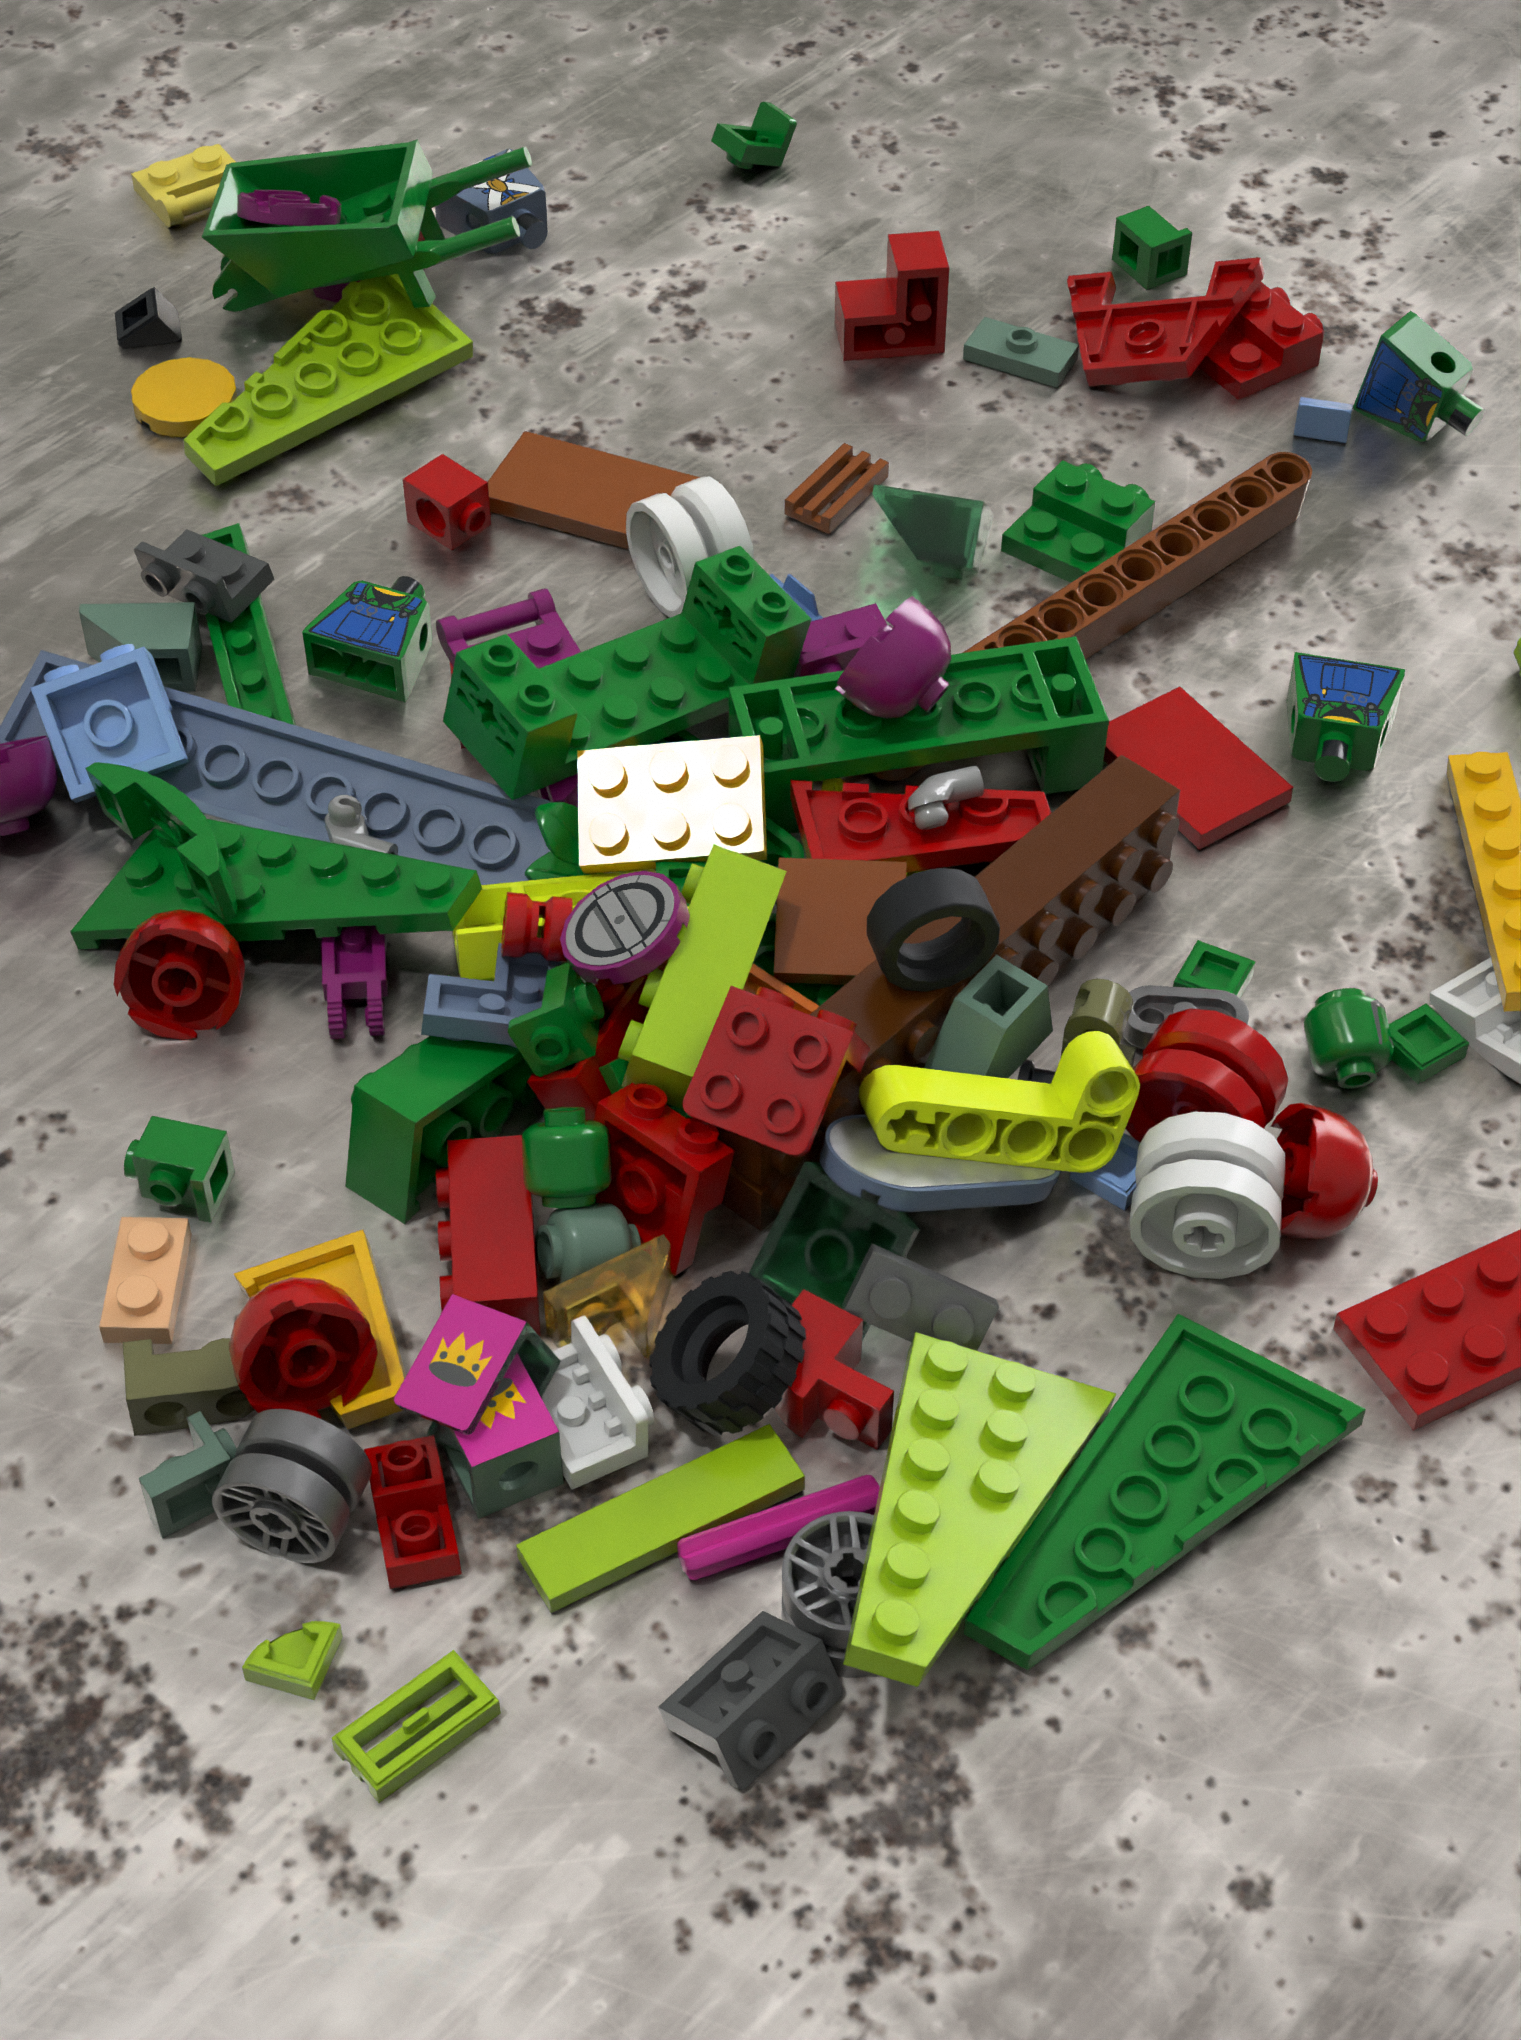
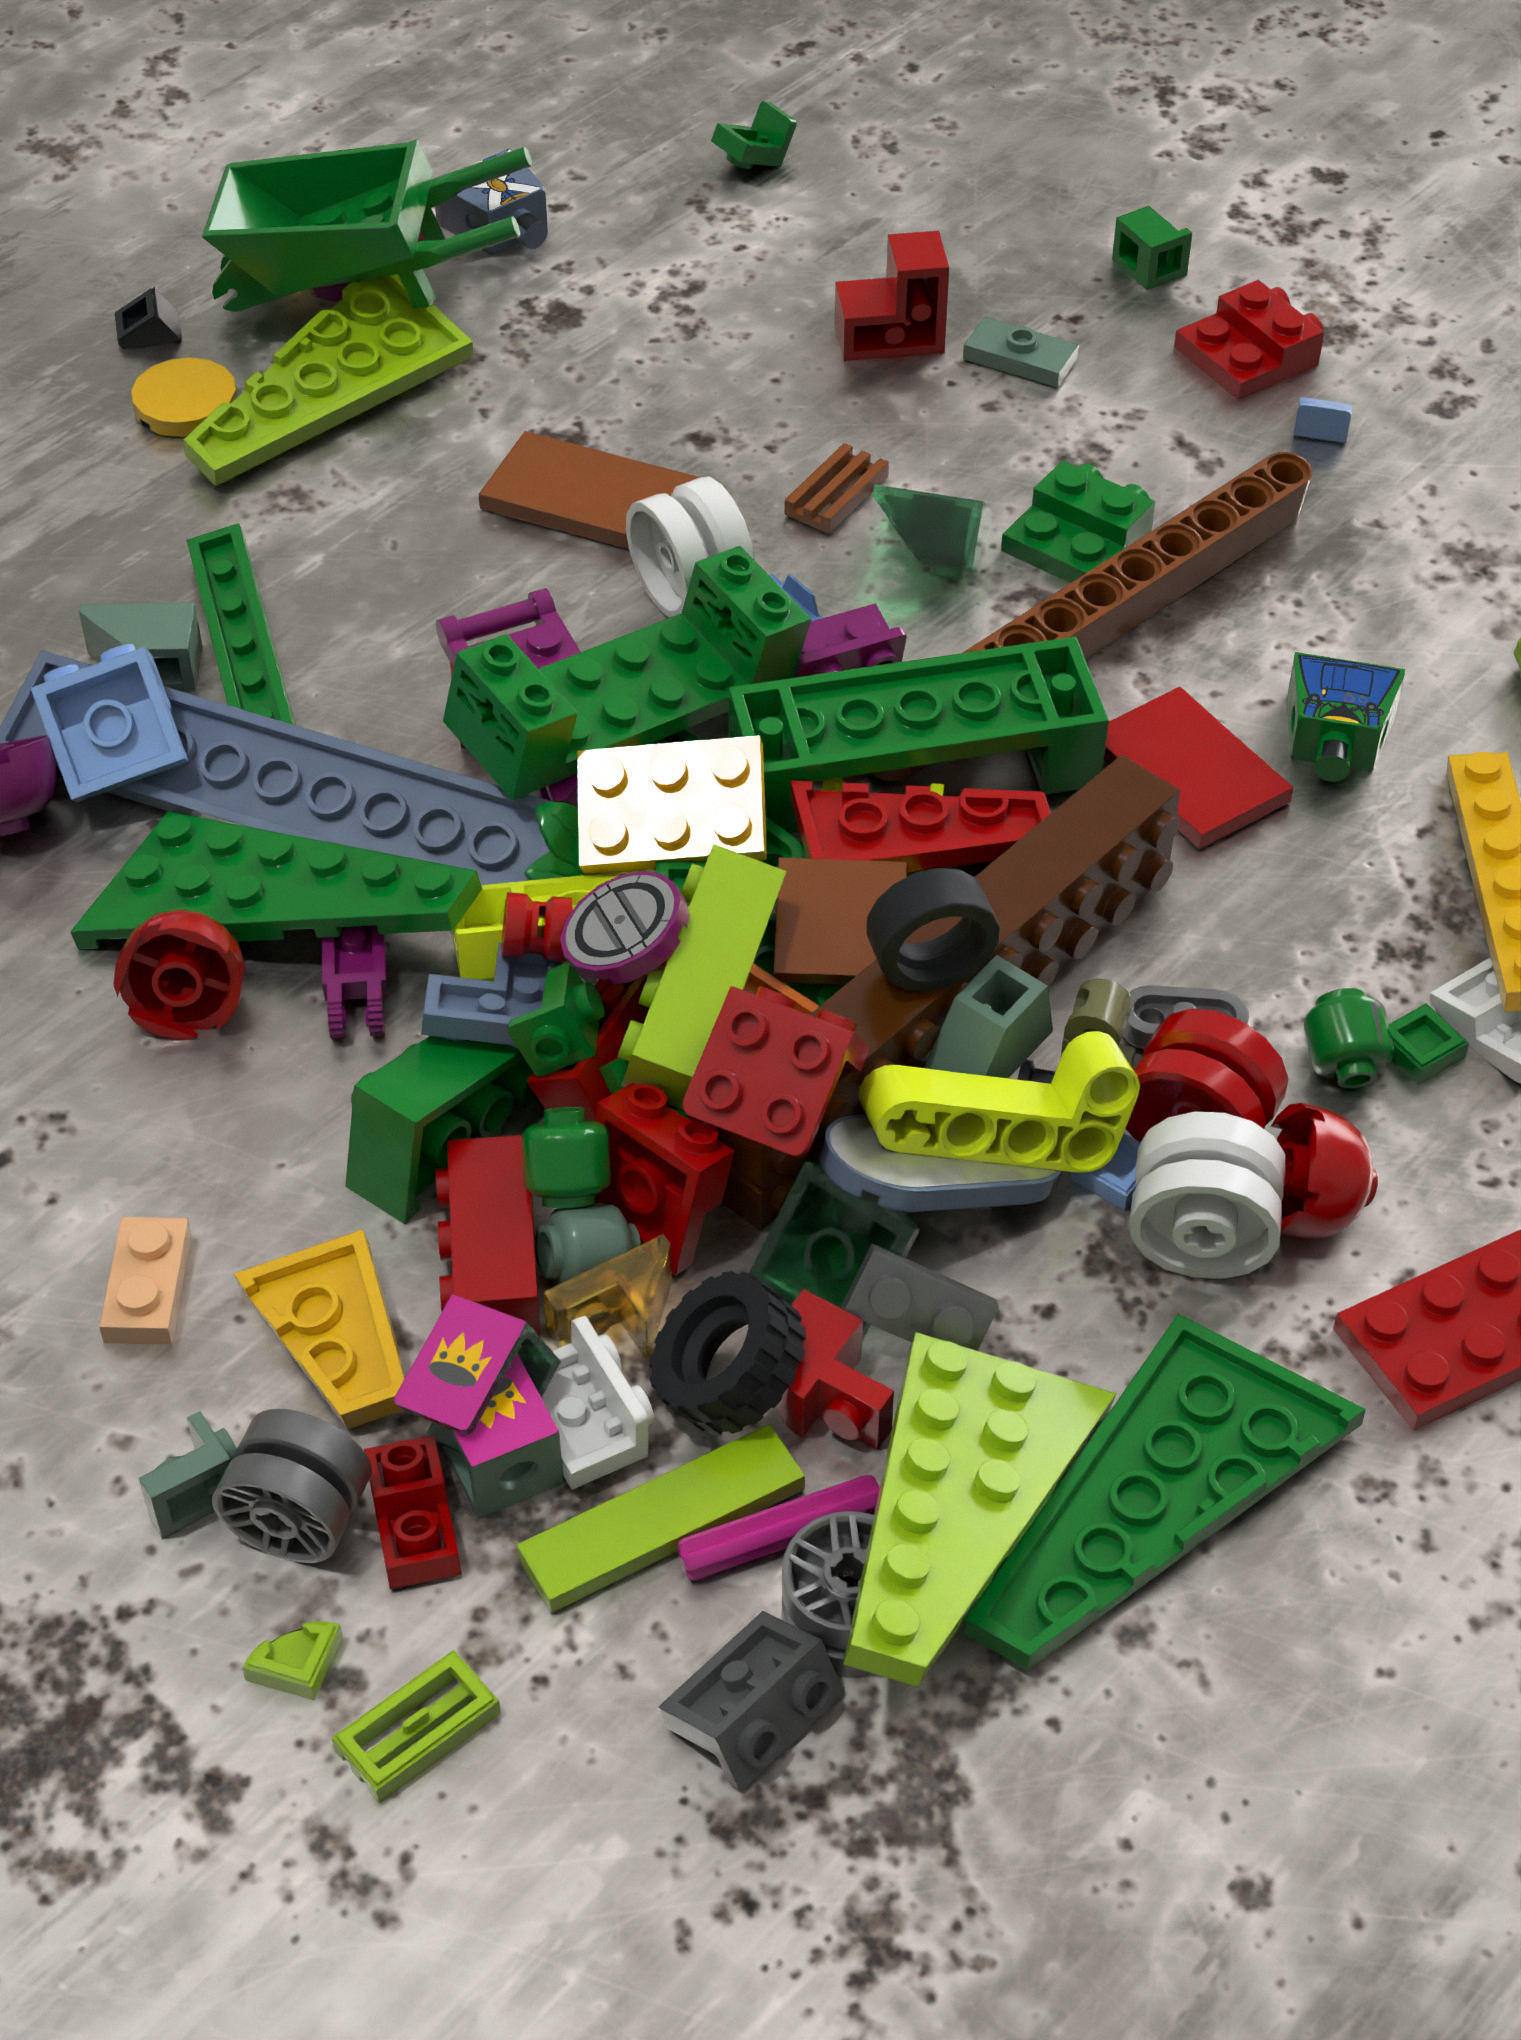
(144, 802): green slope -> none
(178, 1384): olive leg -> none
(181, 1165): green brick -> none
(182, 184): light yellow plate -> none
(204, 573): dark grey bracket -> none
(288, 208): magenta tile -> none
(301, 1347): red cylinder -> none
(348, 827): light grey arm -> none
(372, 638): torso -> none
(447, 502): red brick -> none
(899, 665): magenta cylinder -> none
(942, 789): light grey arm -> none
(1158, 336): red wing -> none
(1215, 969): green tile -> none
(1418, 383): torso -> none

